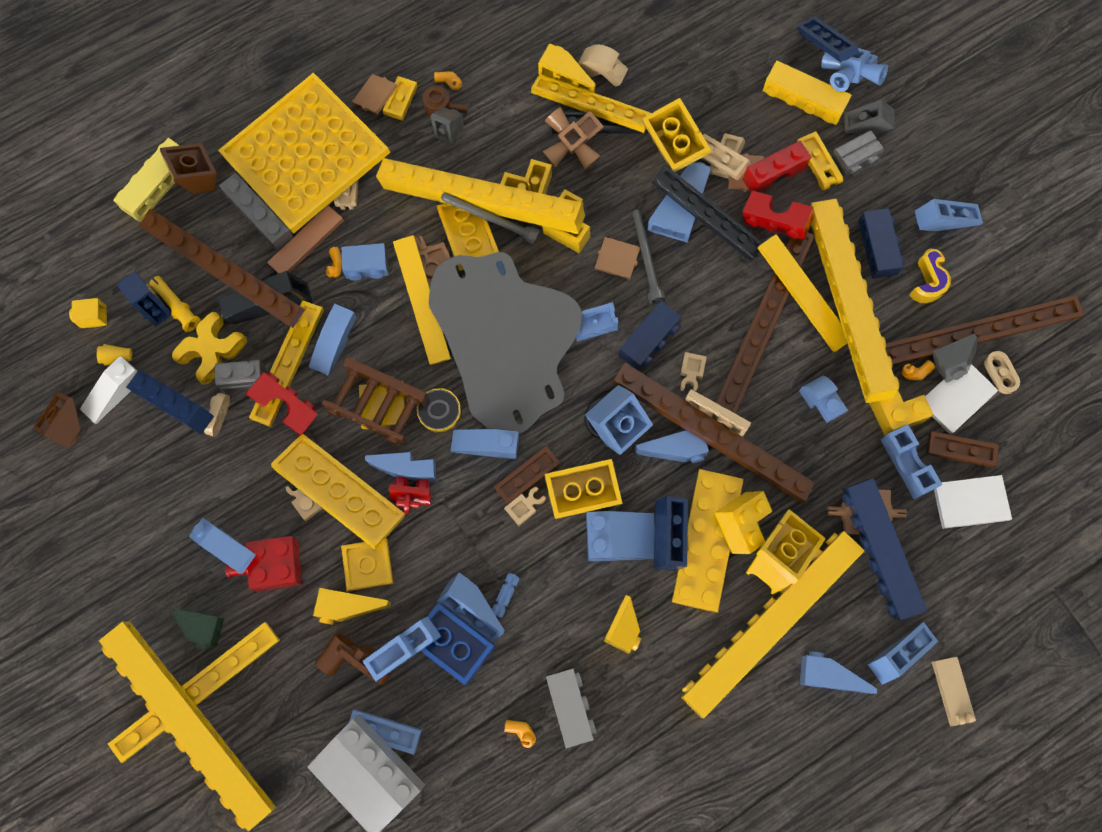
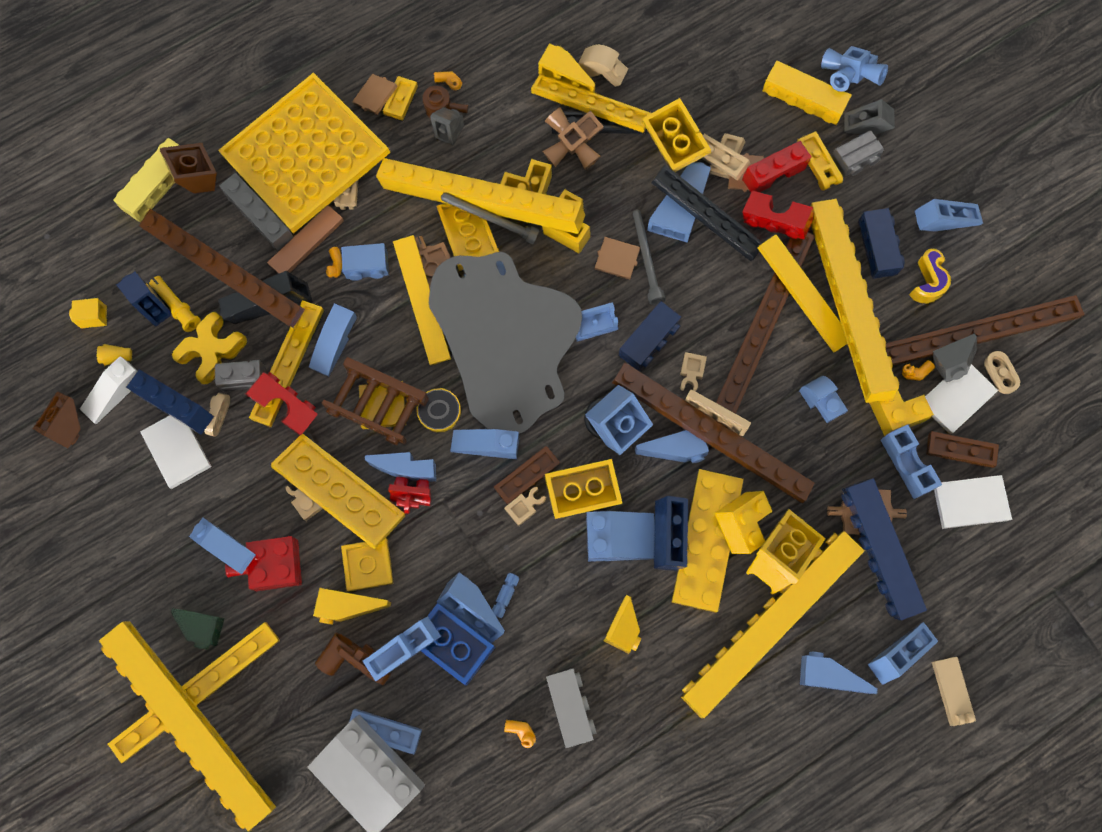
(175, 451): none -> white tile
(828, 39): dark blue plate -> none

